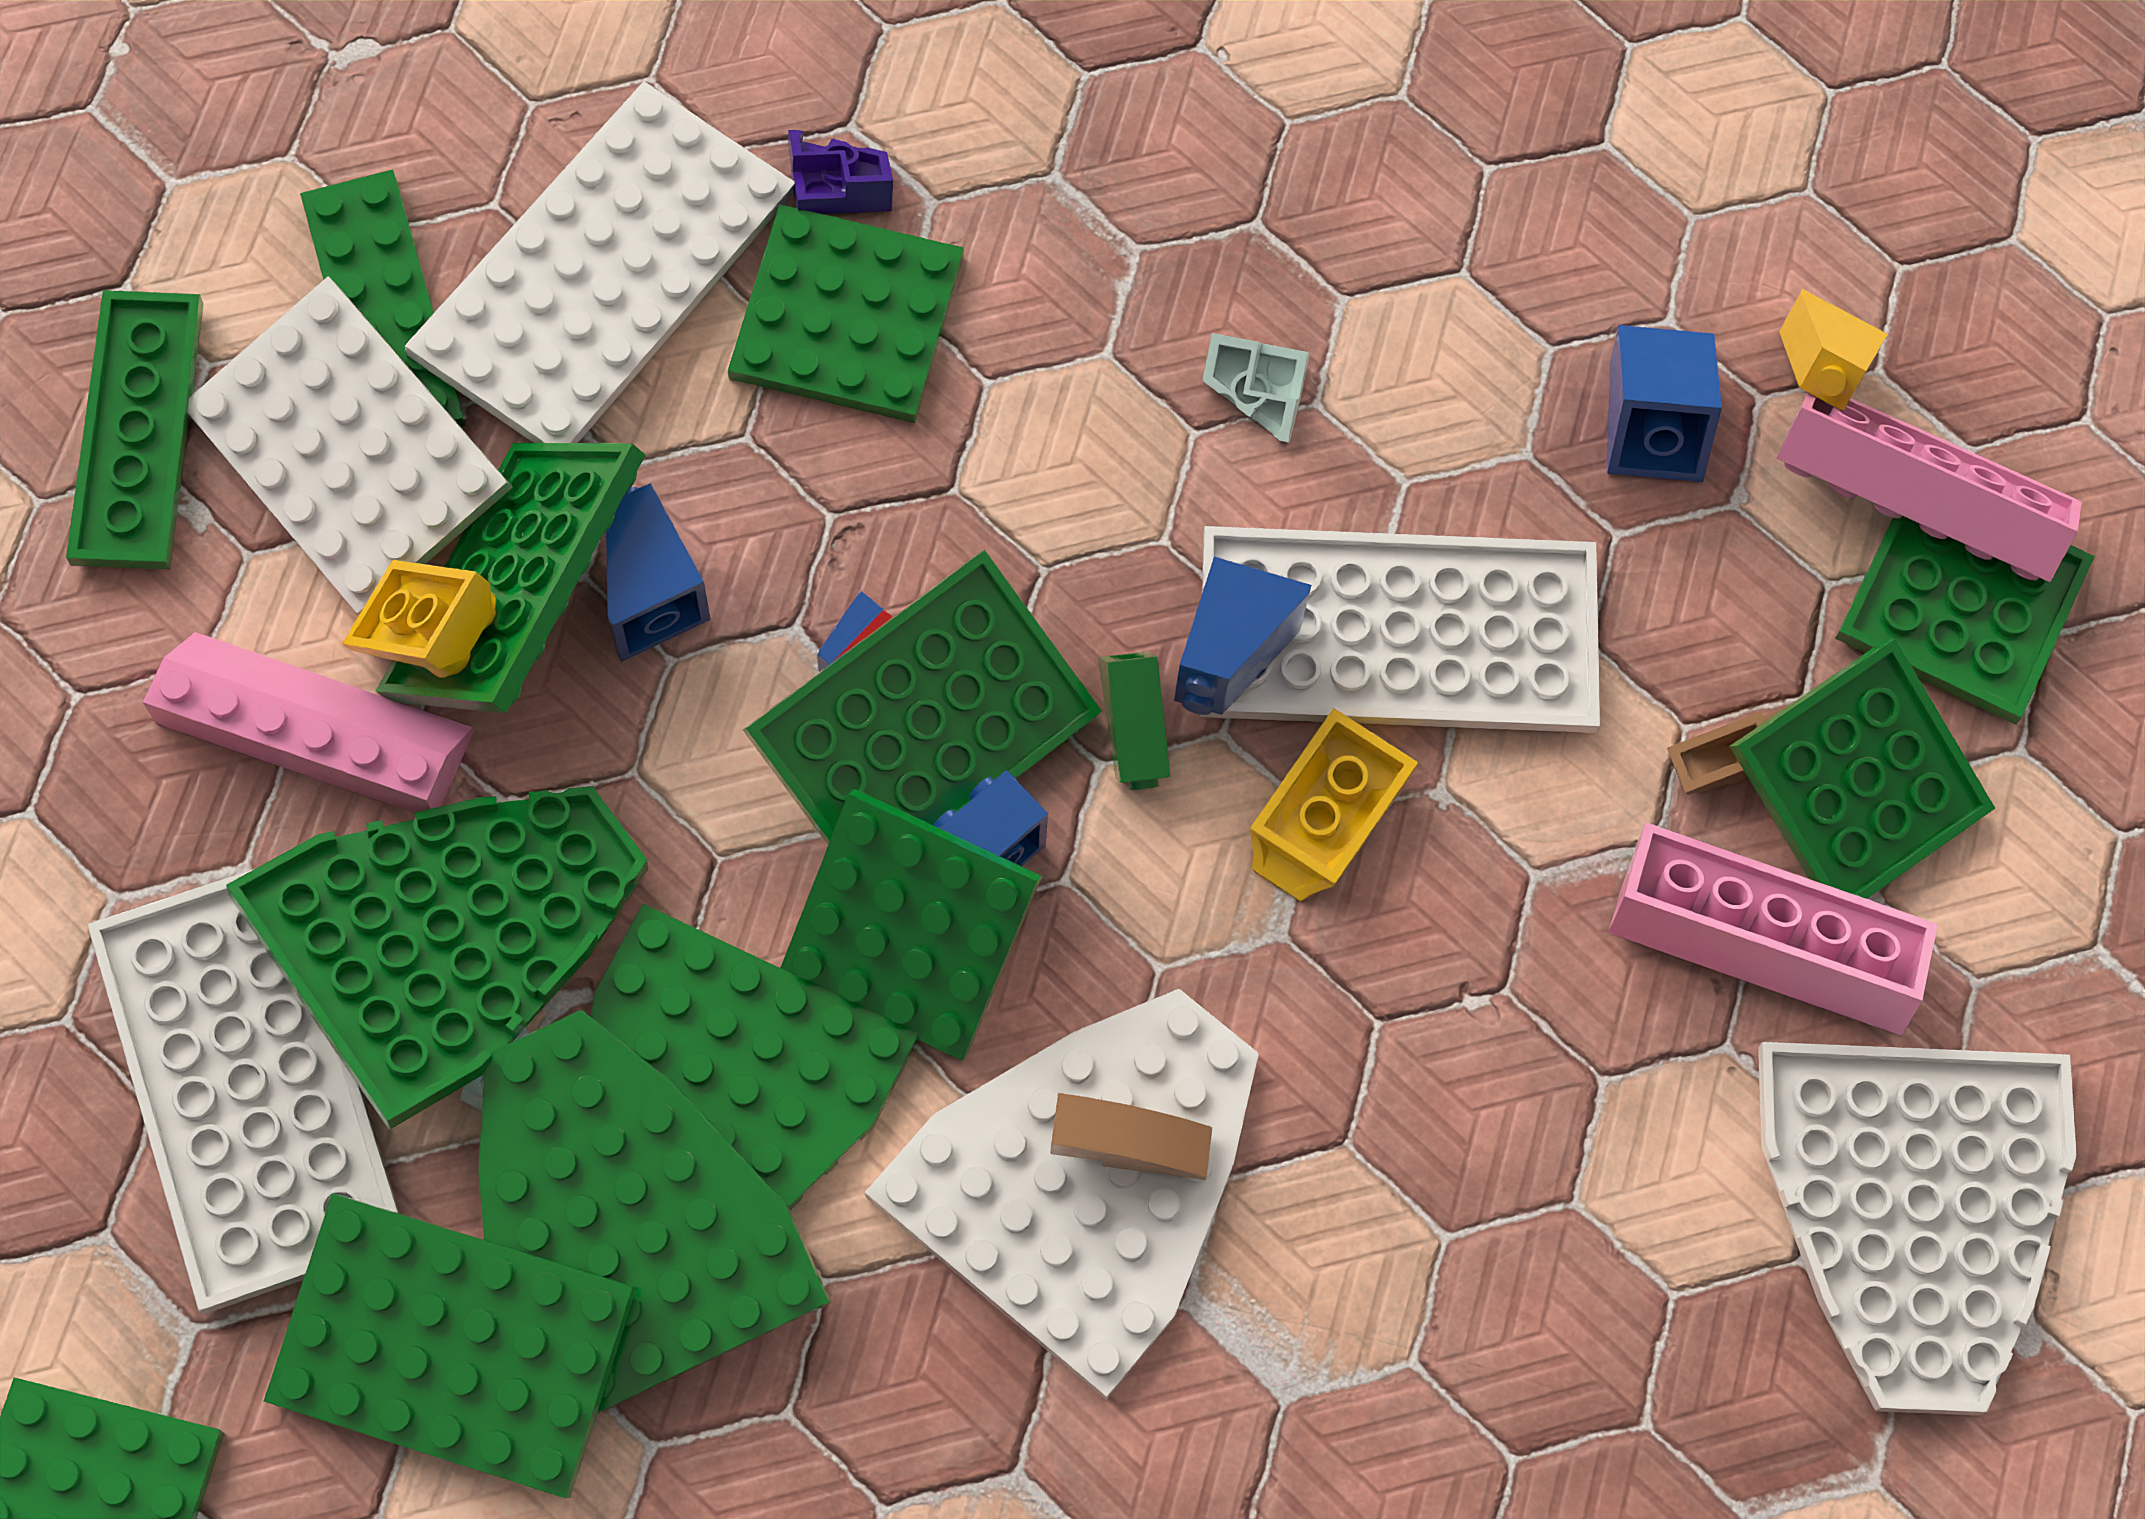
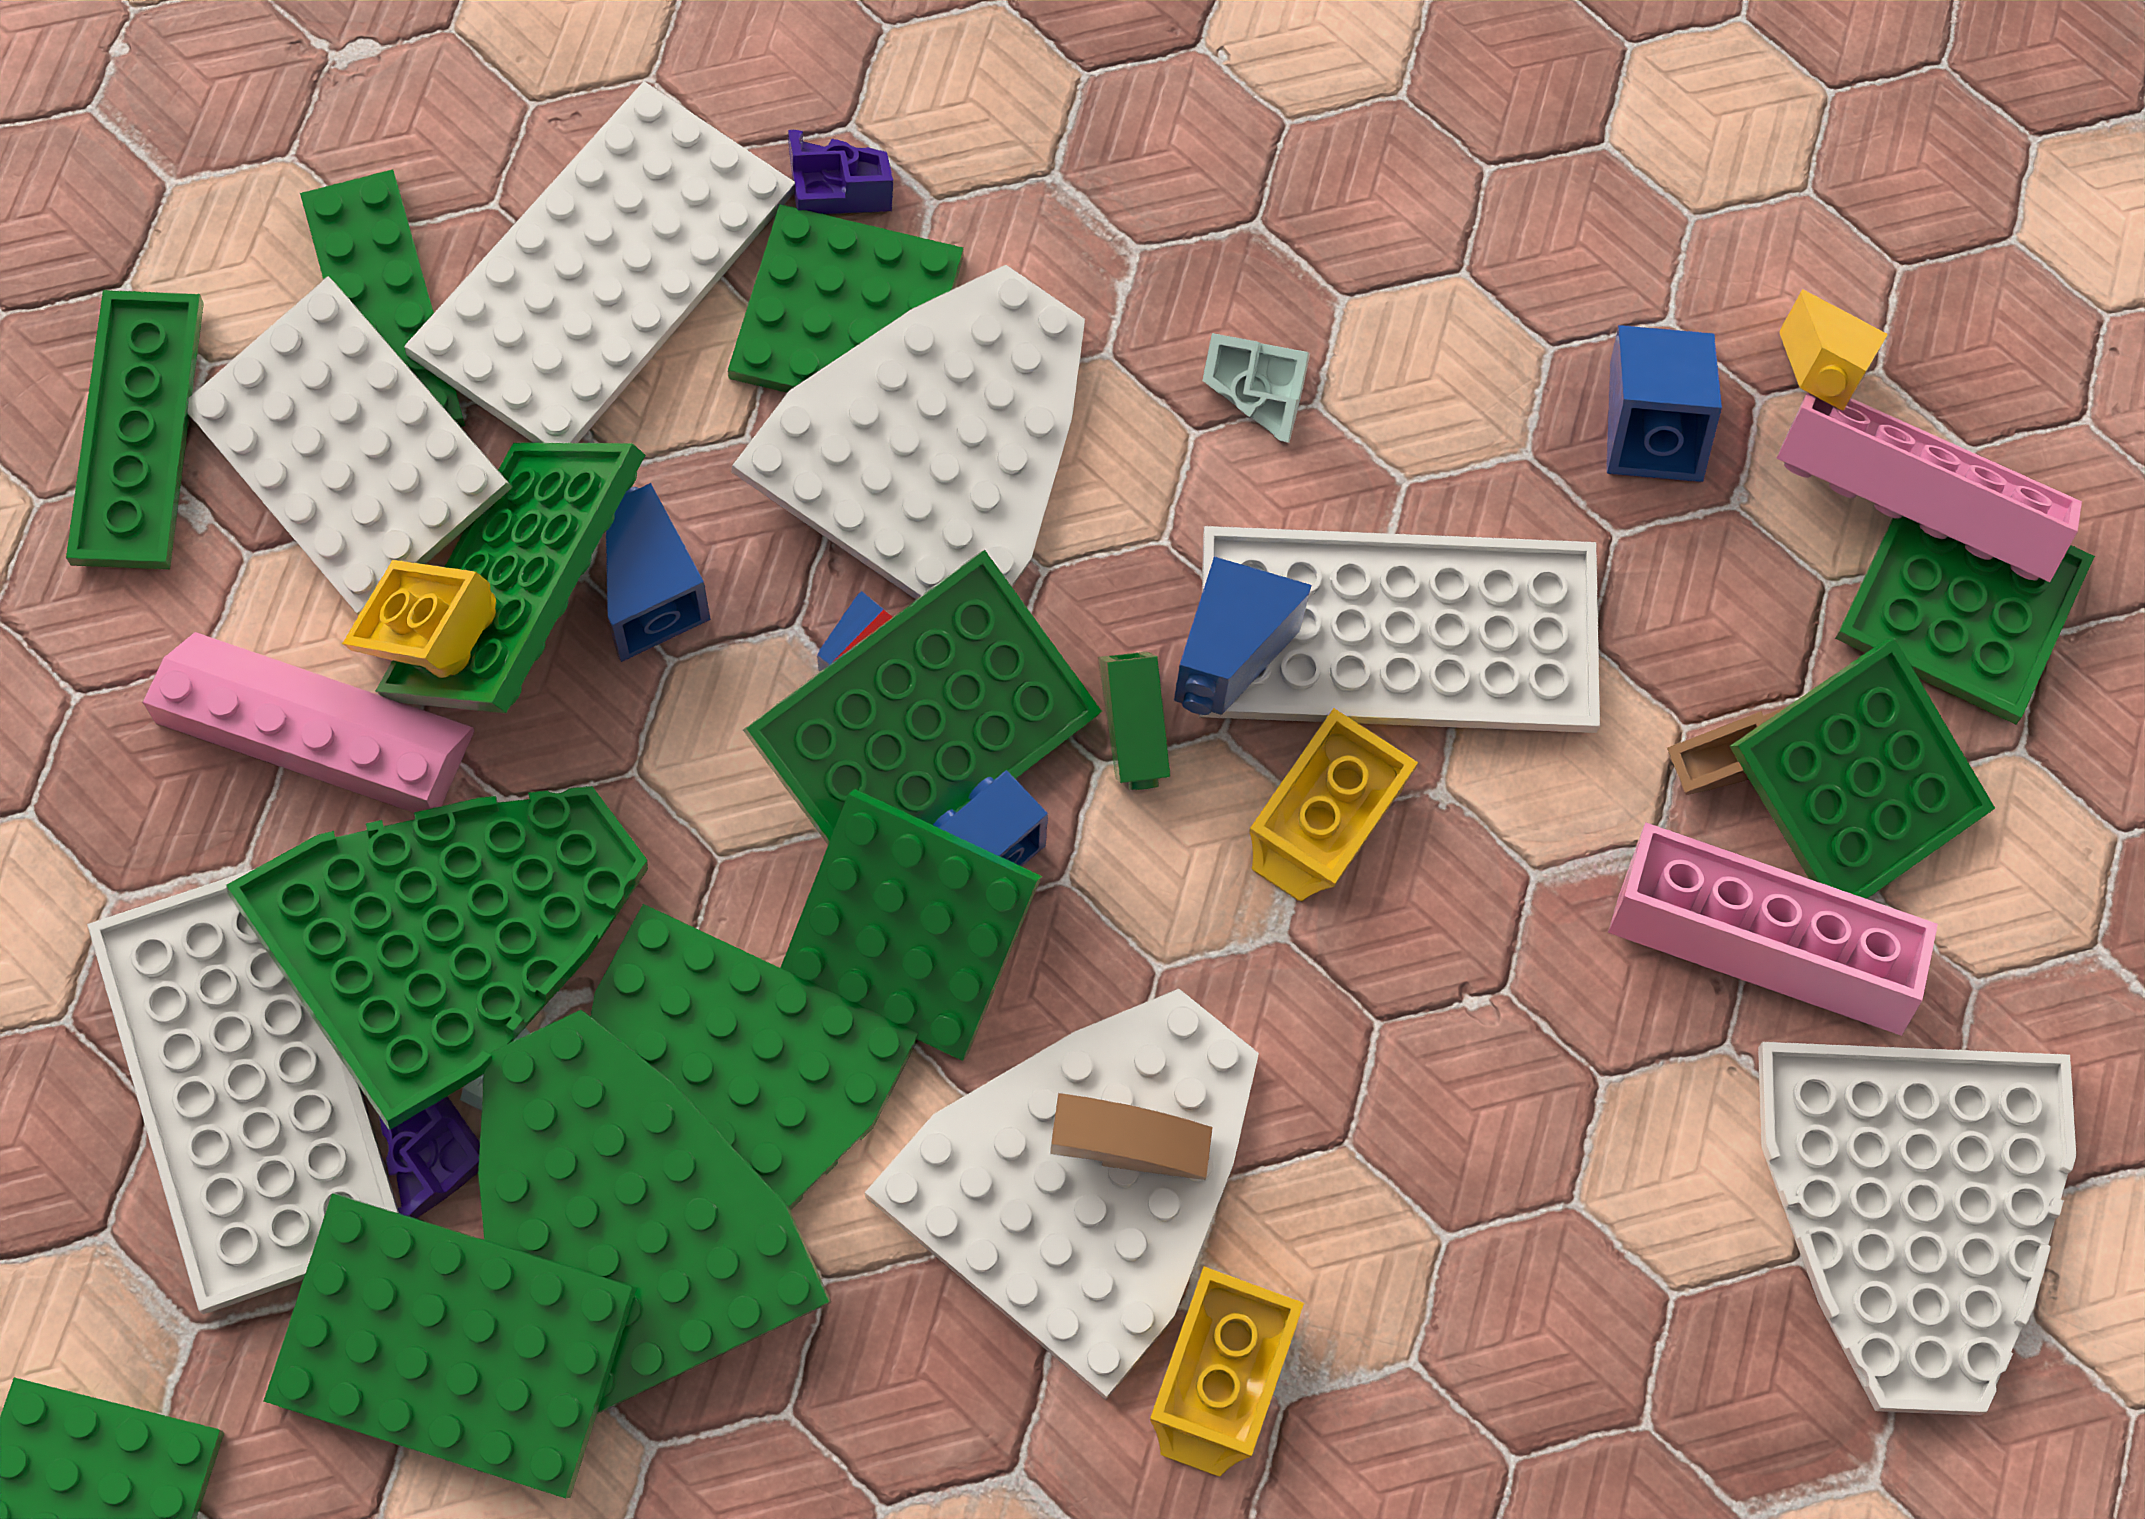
(431, 1156): none -> dark purple slope
(931, 434): none -> white wing
(1223, 1372): none -> yellow slope

